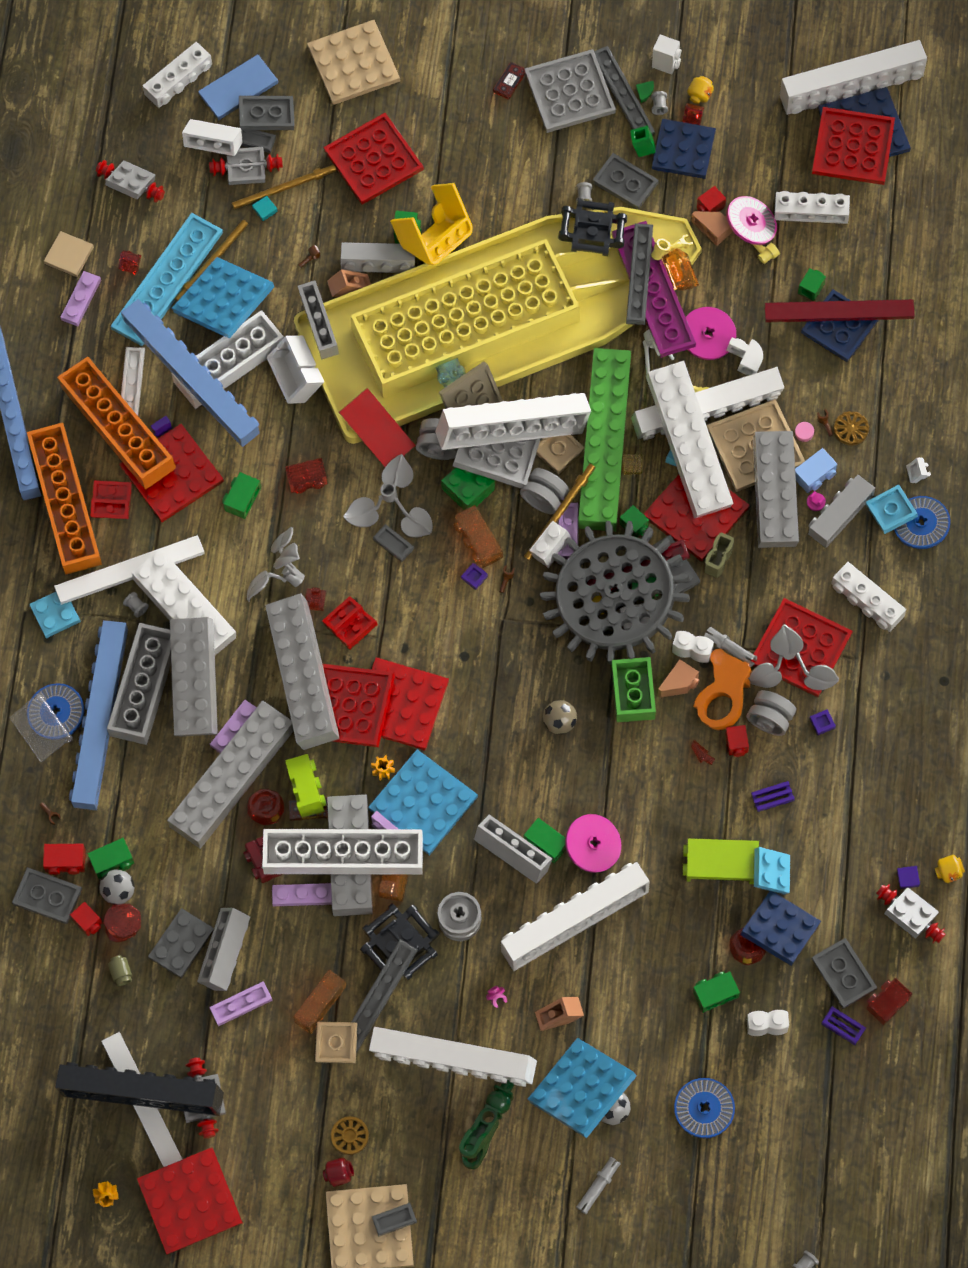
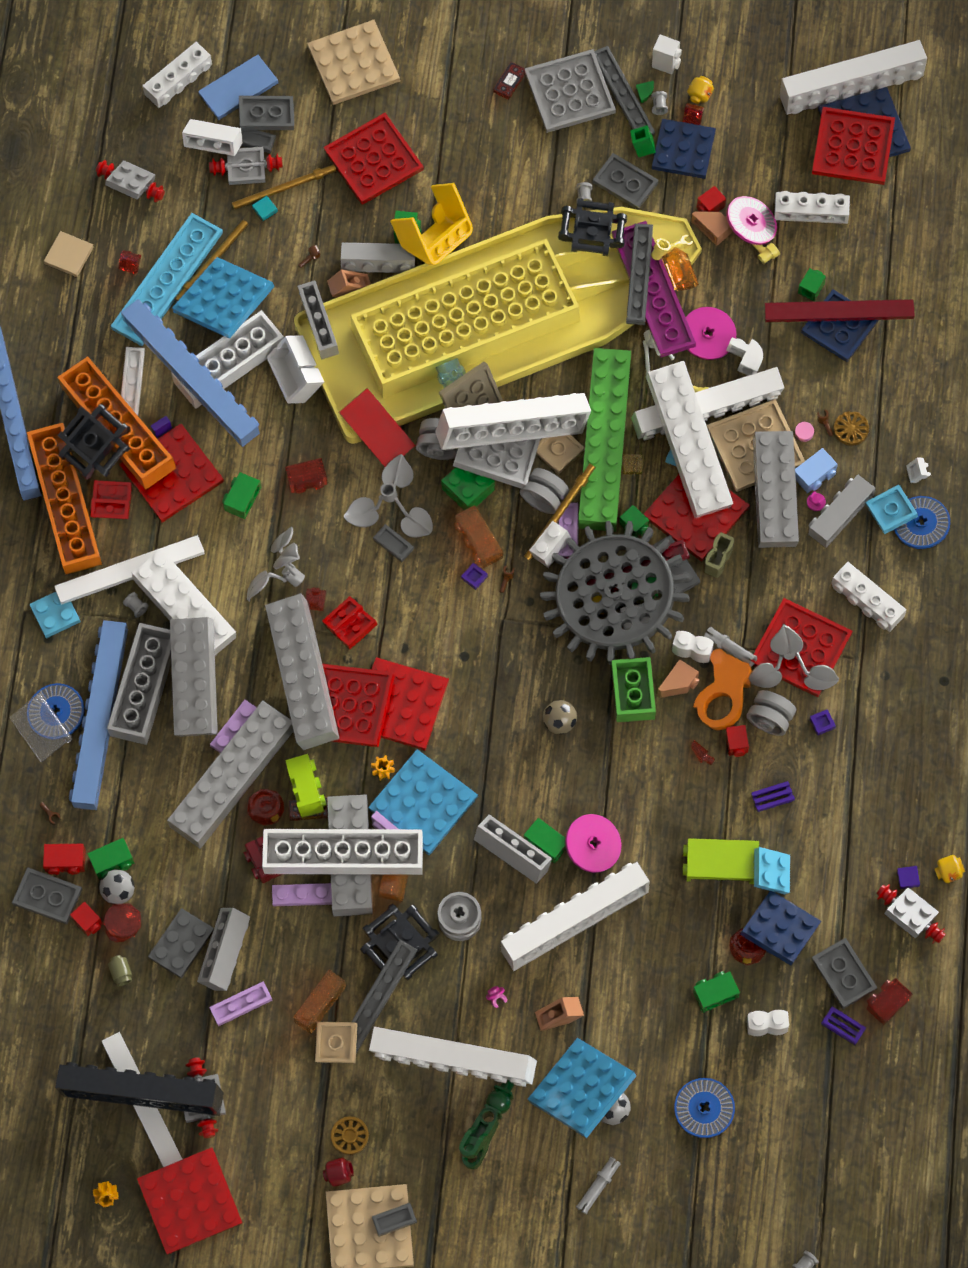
(80, 298): lavender plate -> none
(93, 441): none -> black brick

